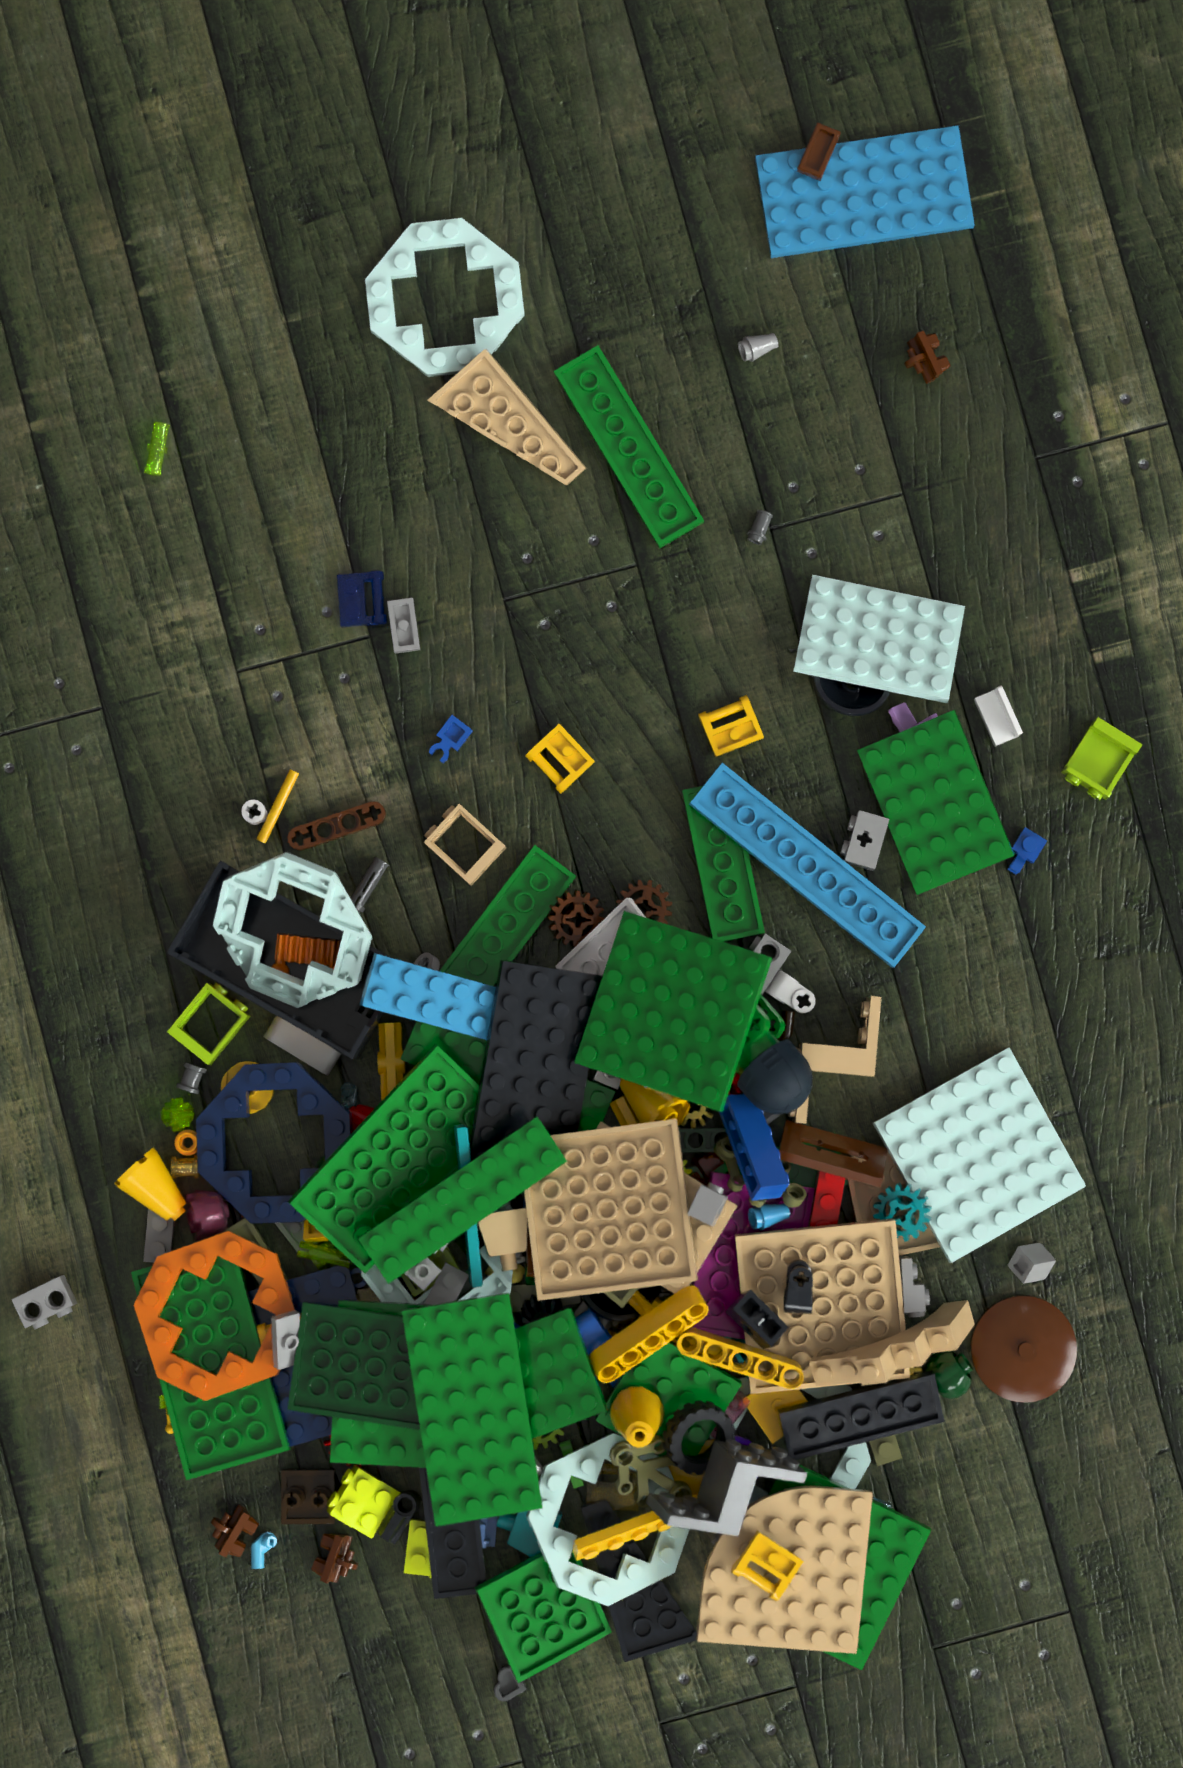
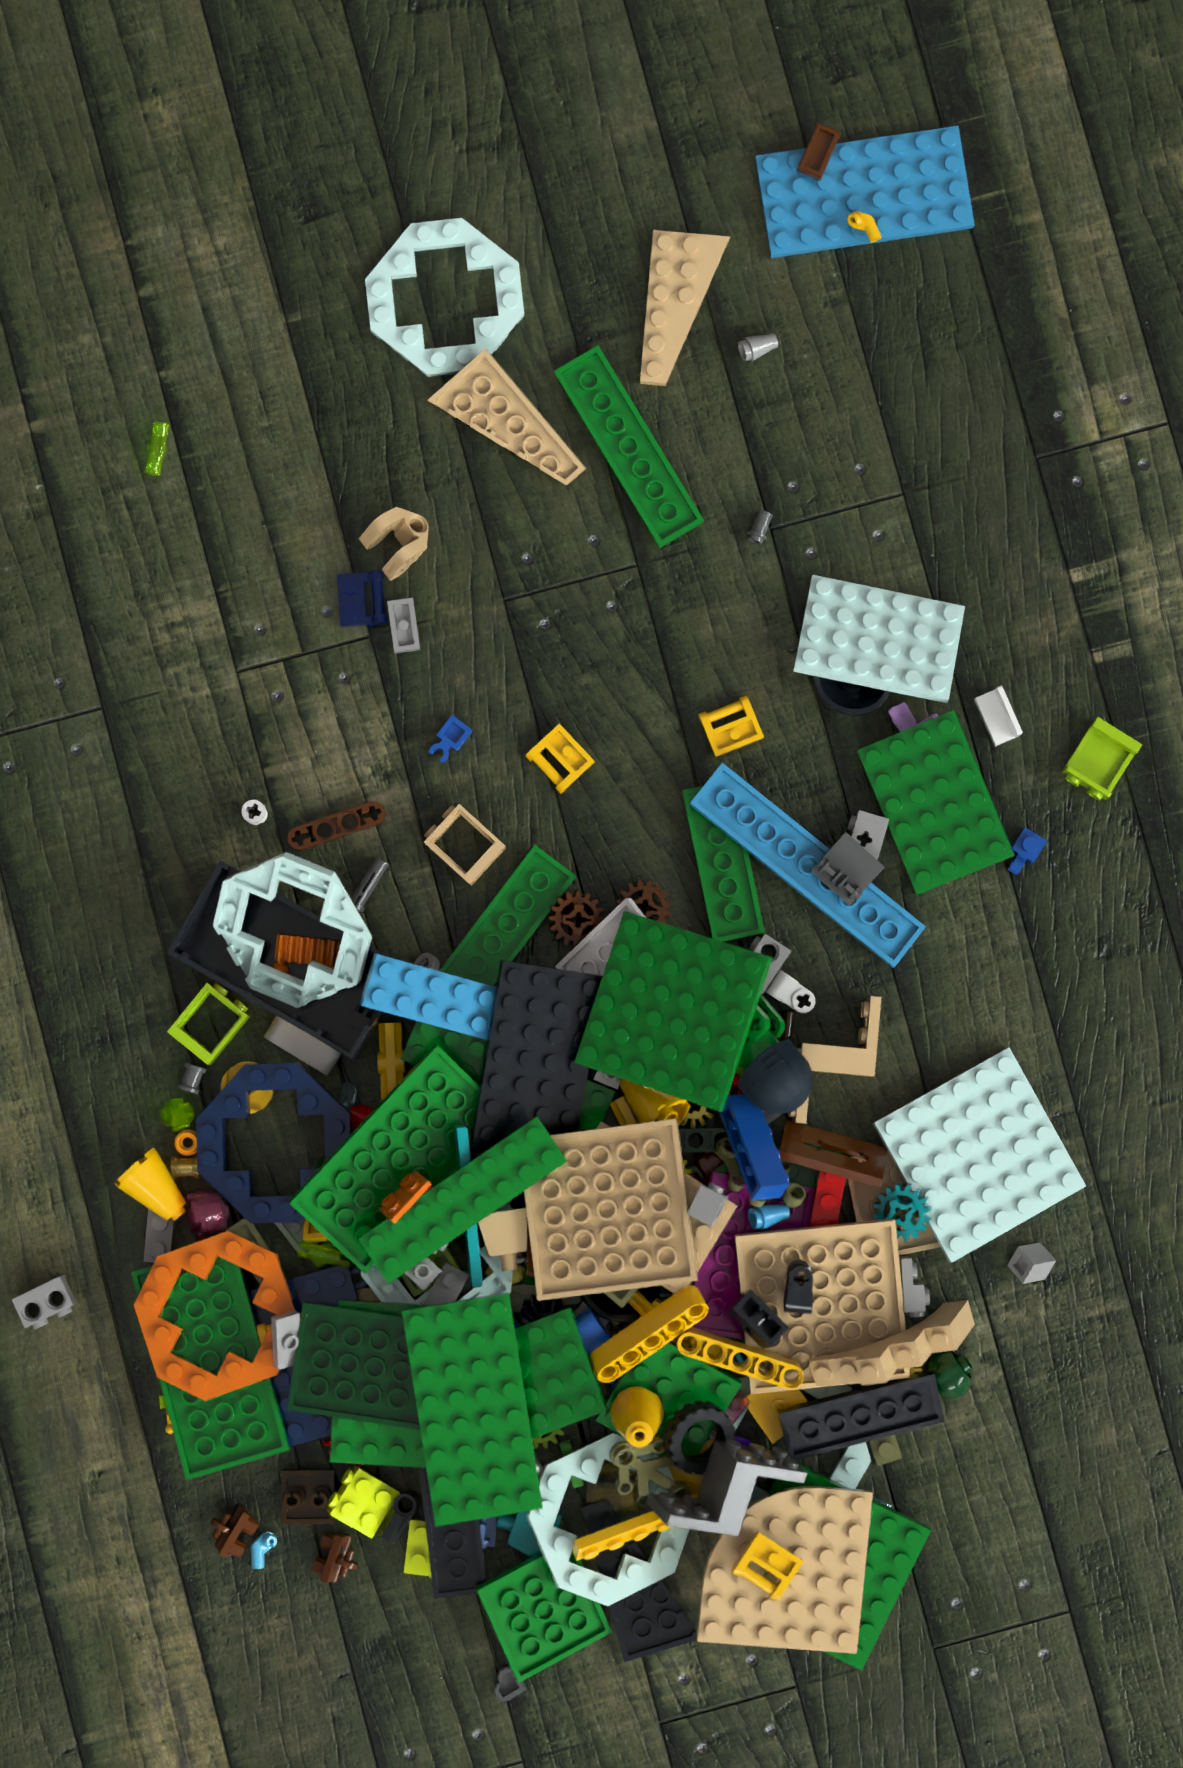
(277, 806): yellow bar -> none
(398, 1203): none -> orange bracket
(409, 530): none -> tan piece
(677, 285): none -> tan wing
(847, 869): none -> dark grey hinge
(865, 223): none -> yellow arm
(923, 357): reddish brown hips -> none
(1023, 1348): reddish brown dish -> none

